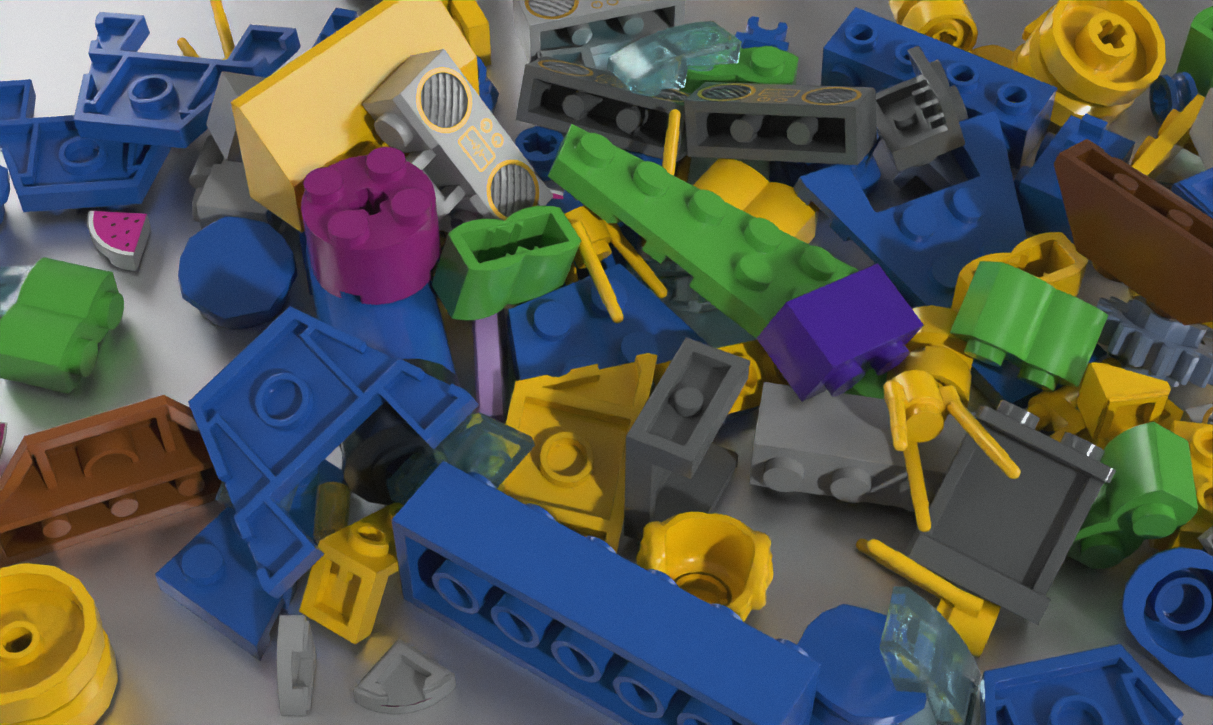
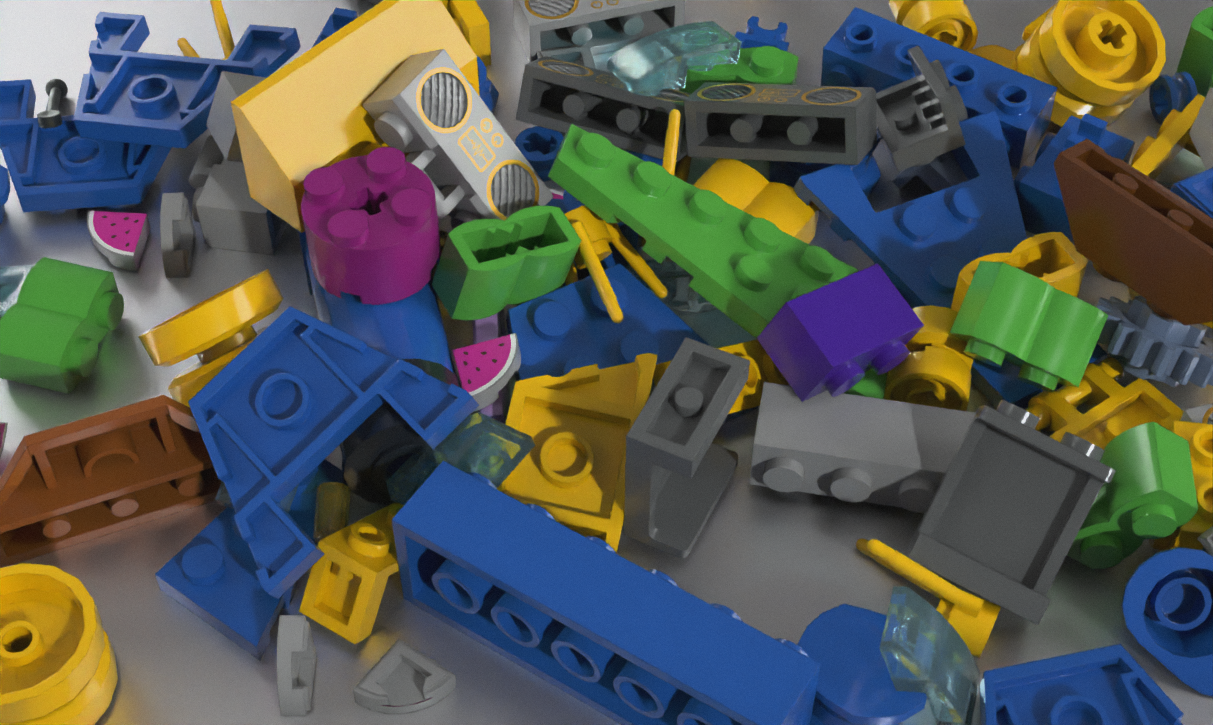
(51, 118): none -> pearl dark grey hinge
(176, 235): none -> light grey tile
(213, 331): none -> yellow wheel
(237, 272): blue hat -> none
(488, 367): none -> dark pink tile
(711, 558): yellow hair -> none
(918, 415): yellow plant -> none
(1119, 399): yellow slope -> none

